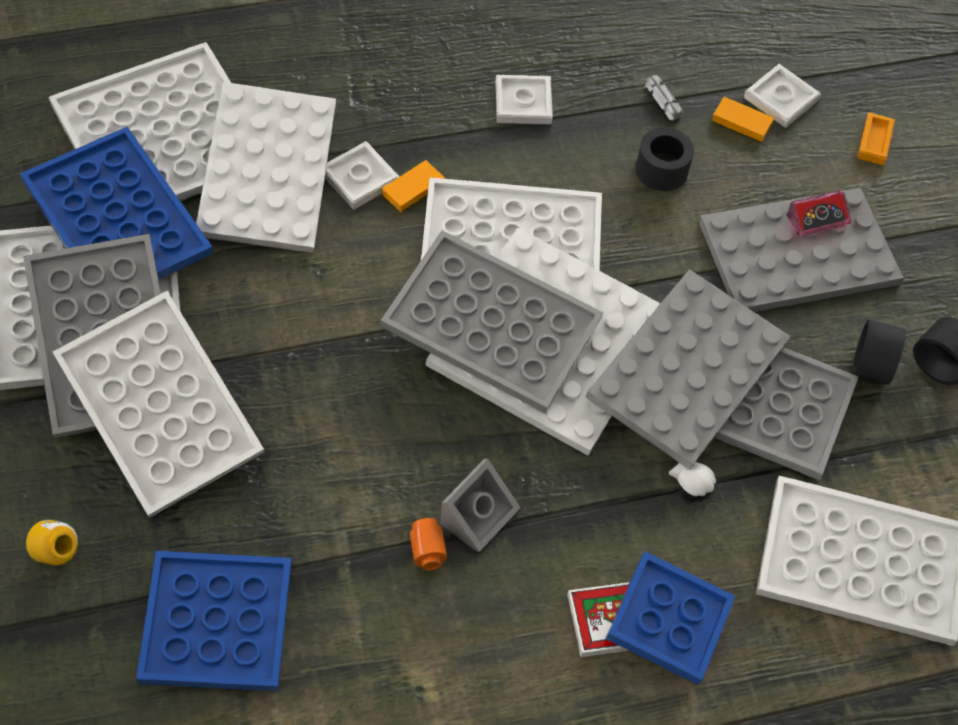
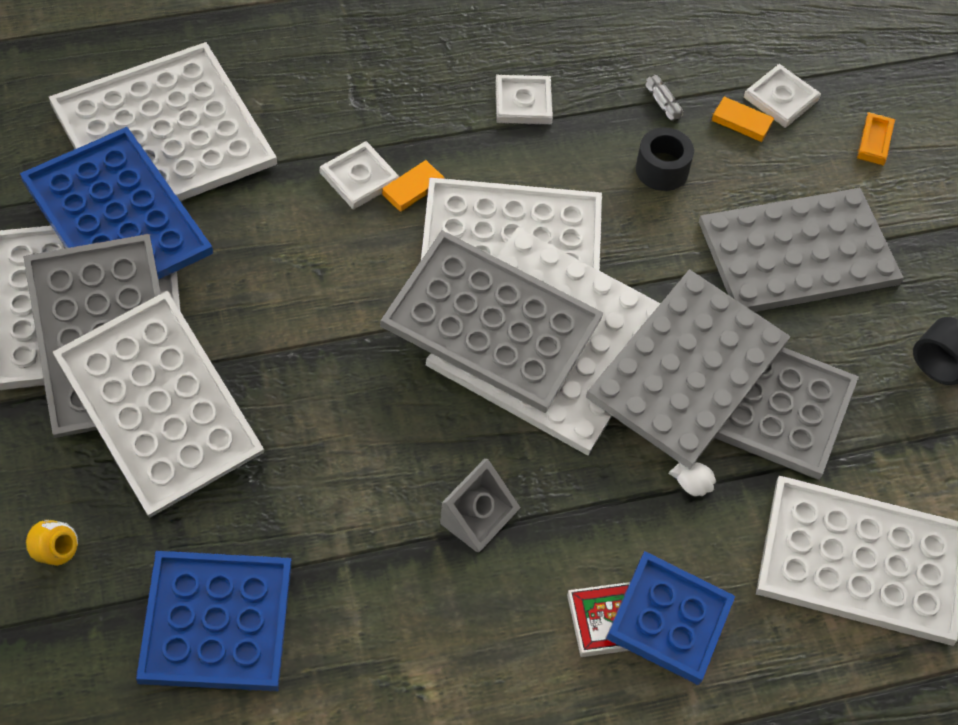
(266, 167): white plate -> none
(428, 544): orange brick -> none
(819, 213): slope -> none
(878, 351): black piece -> none

